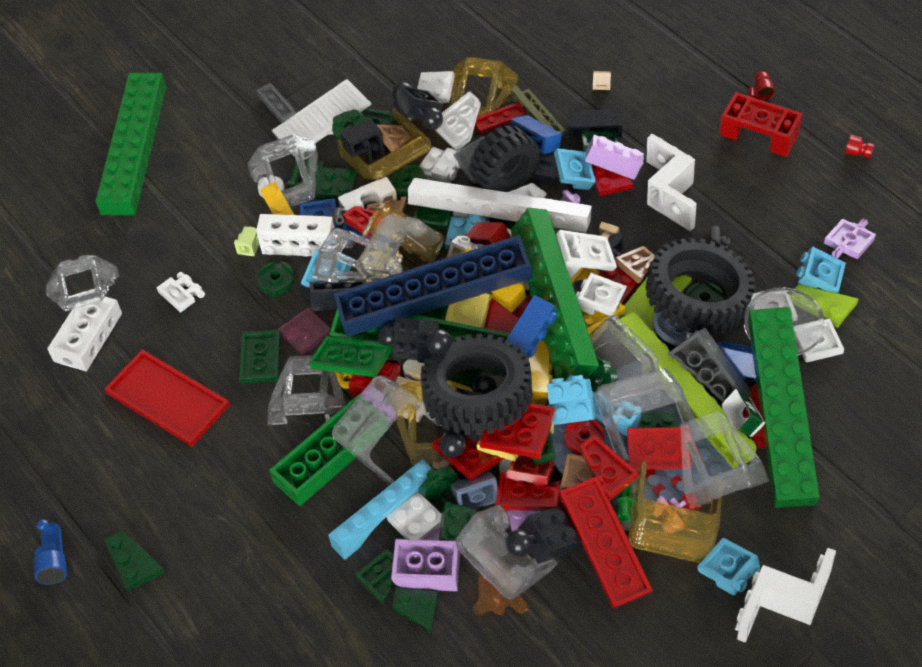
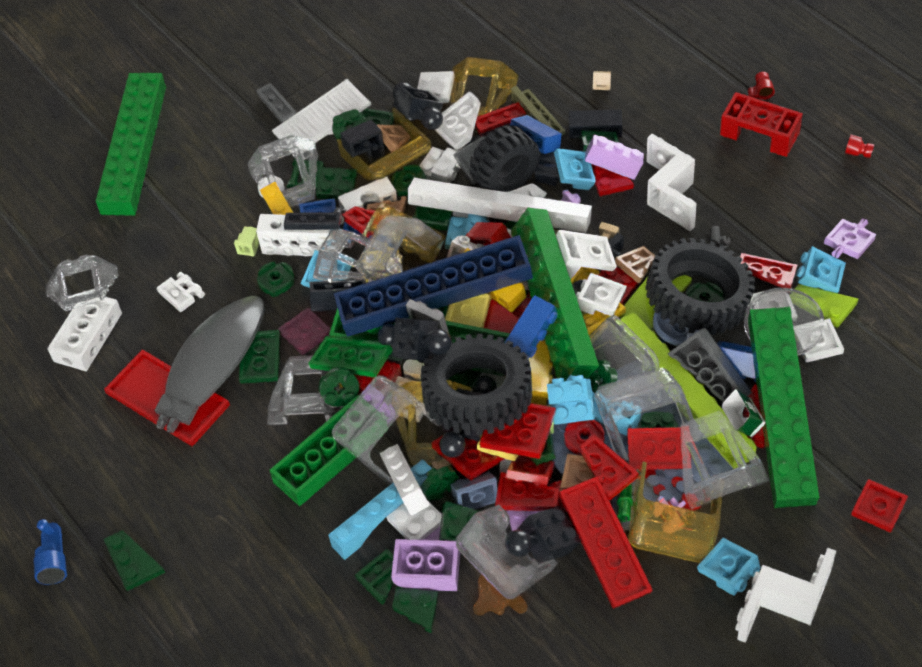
(208, 360): none -> dark grey windscreen
(312, 221): none -> black tile
(330, 380): none -> dark green plate
(404, 479): none -> white arch
(419, 310): none -> light grey plate
(770, 270): none -> wing
(879, 505): none -> red plate

